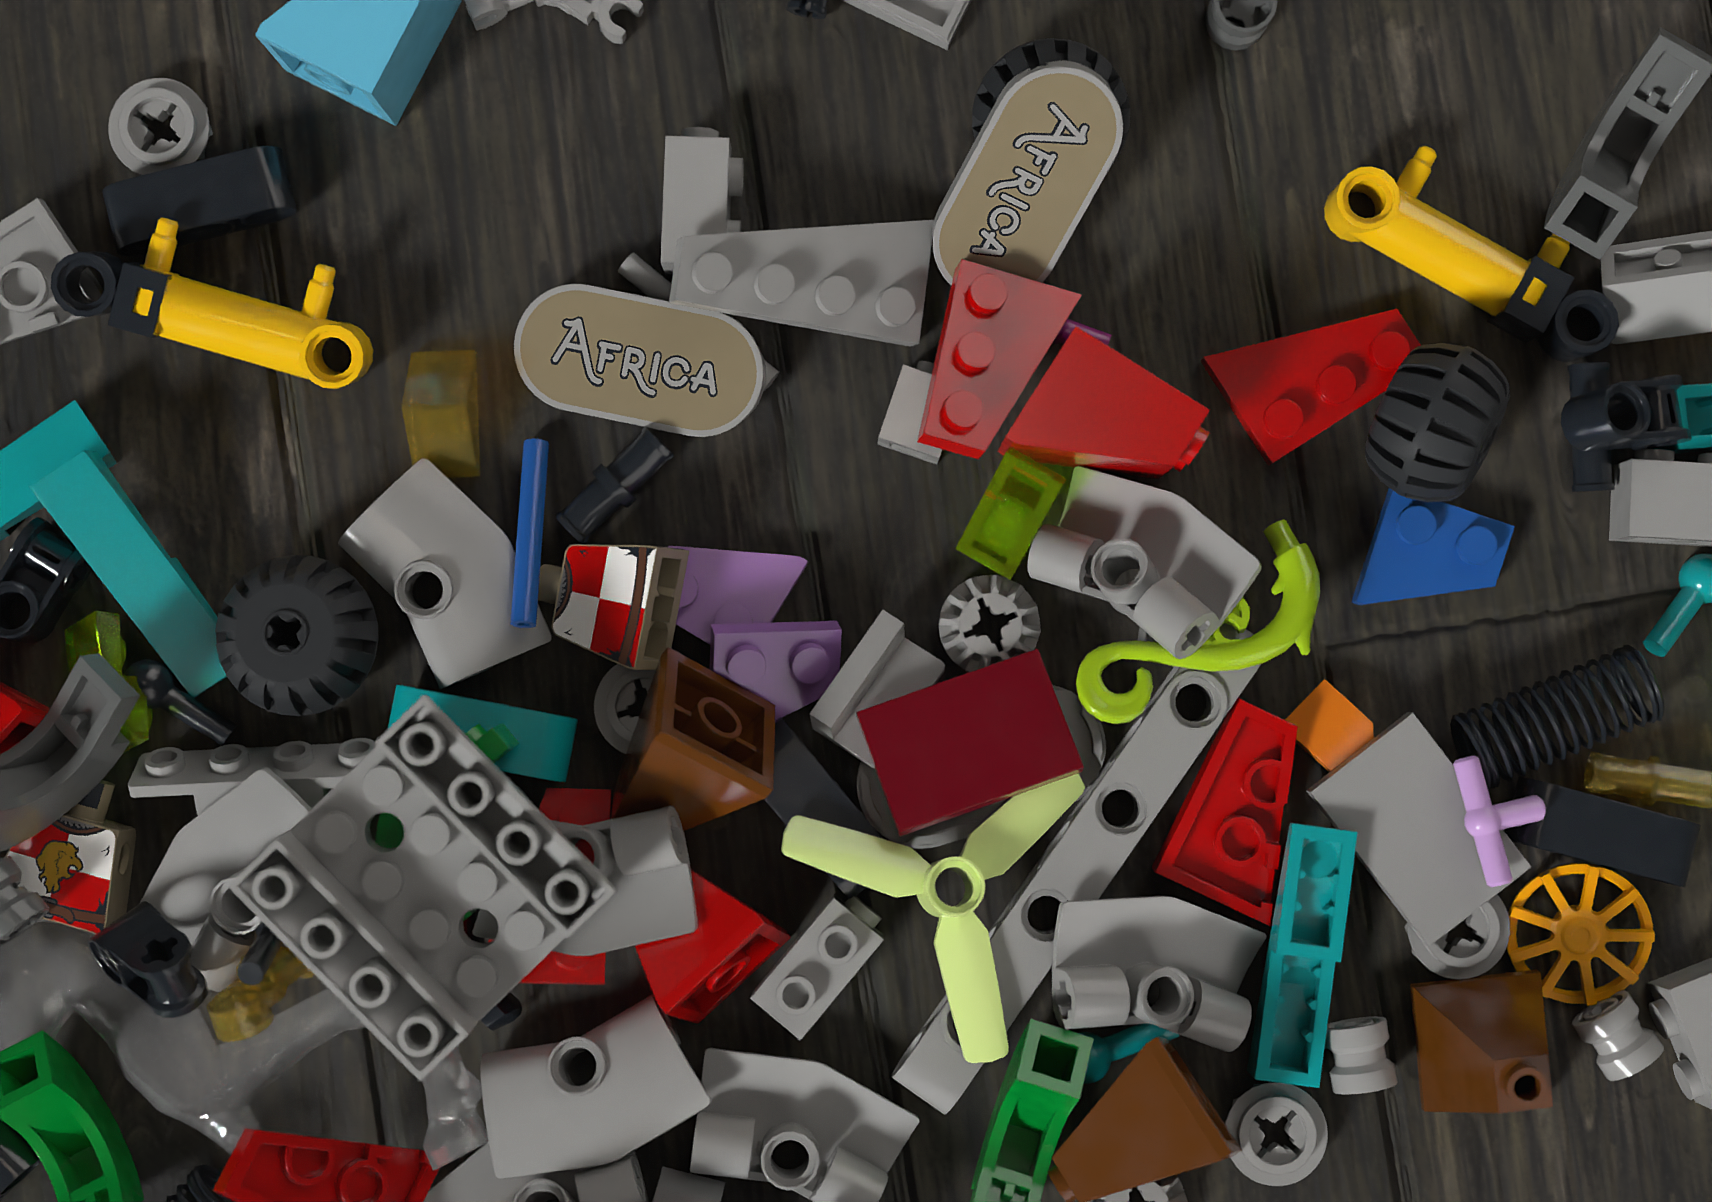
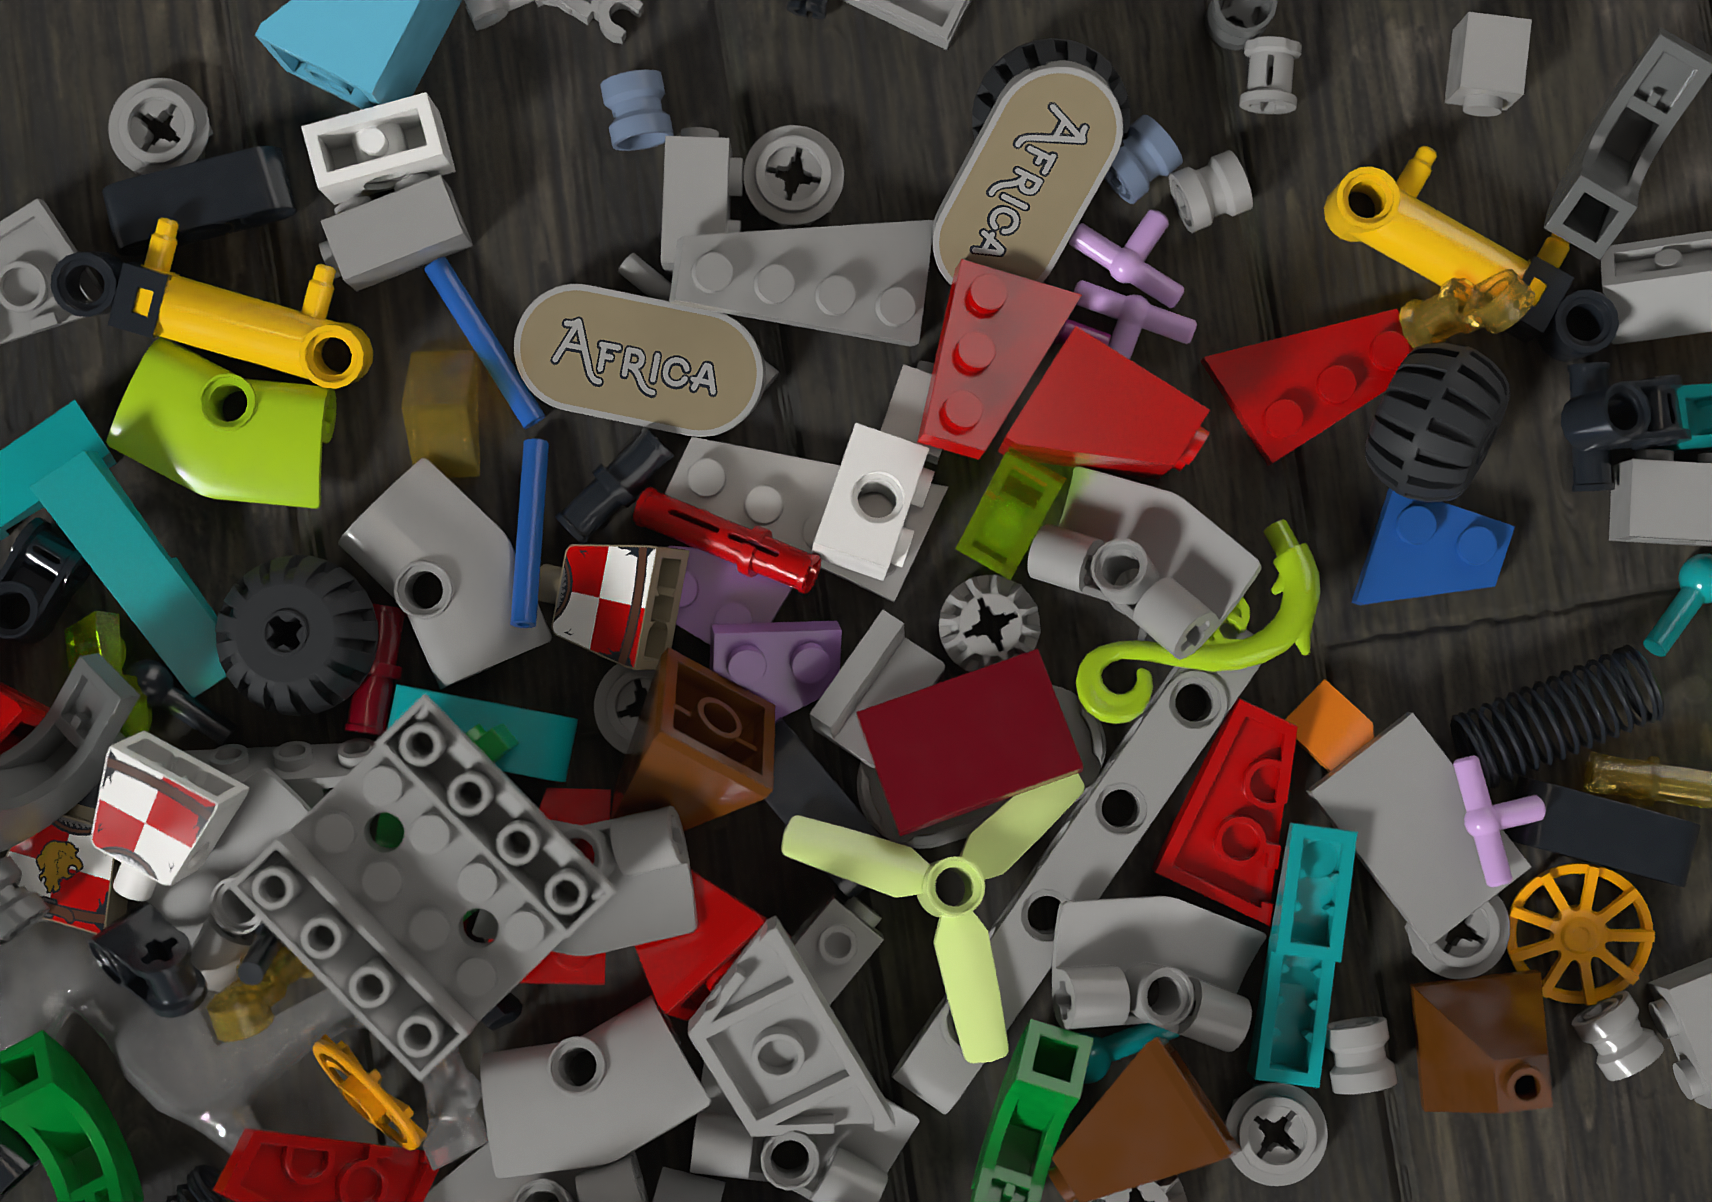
(160, 813): none -> torso
(178, 428): none -> lime panel
(366, 1095): none -> light orange wheel
(372, 699): none -> dark red pin
(377, 148): none -> white brick
(394, 232): none -> light grey brick
(484, 342): none -> blue piece
(637, 108): none -> sand blue wheel
(750, 549): none -> red pin
(776, 152): none -> light grey gear
(782, 1046): none -> light grey wing
(788, 499): none -> light grey wing
(881, 465): none -> white brick
(1128, 263): none -> lavender piece
(1132, 315): none -> lavender piece
(1144, 156): none -> sand blue wheel
(1210, 191): none -> light grey wheel
(1263, 54): none -> light grey bush
(1467, 308): none -> clear yellow connector
(1488, 63): none -> light grey brick

